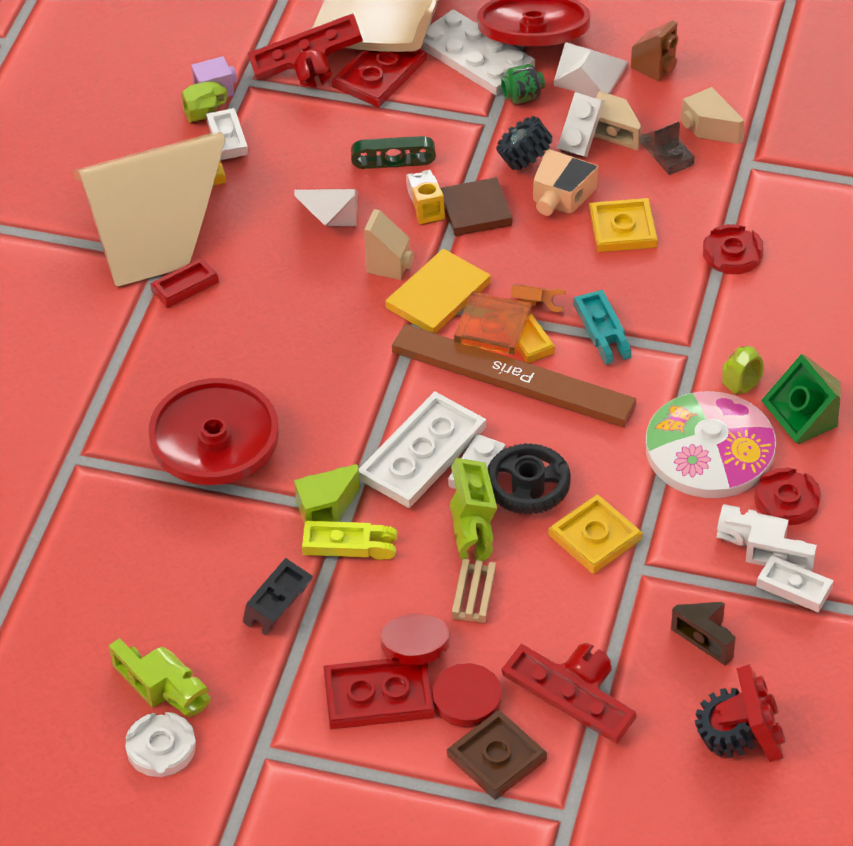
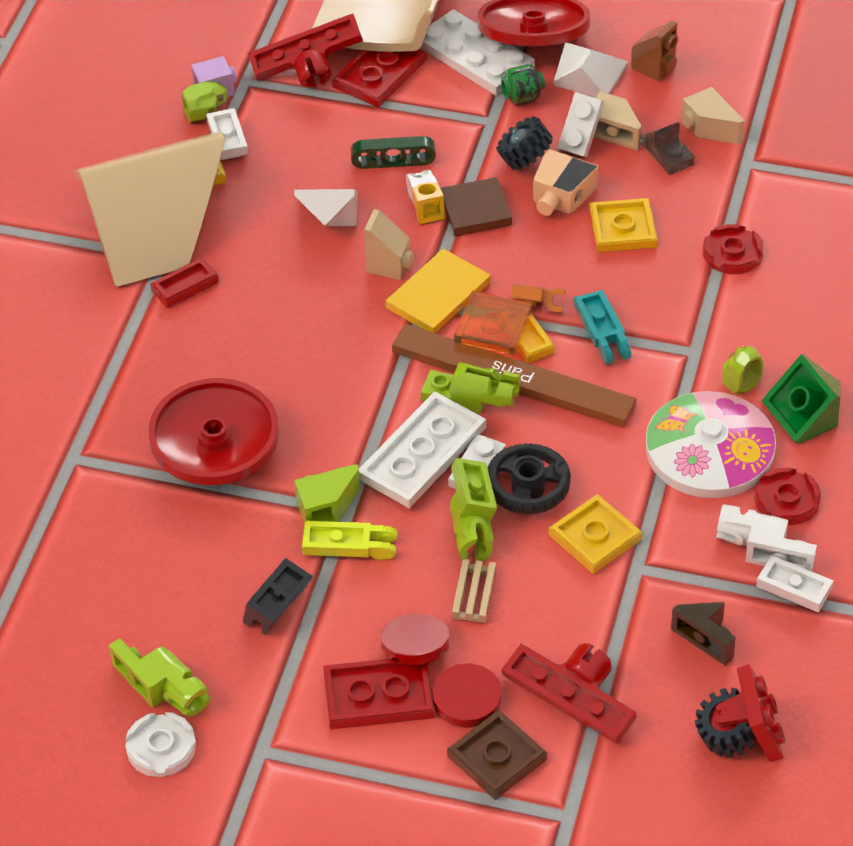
(474, 387): none -> lime plate

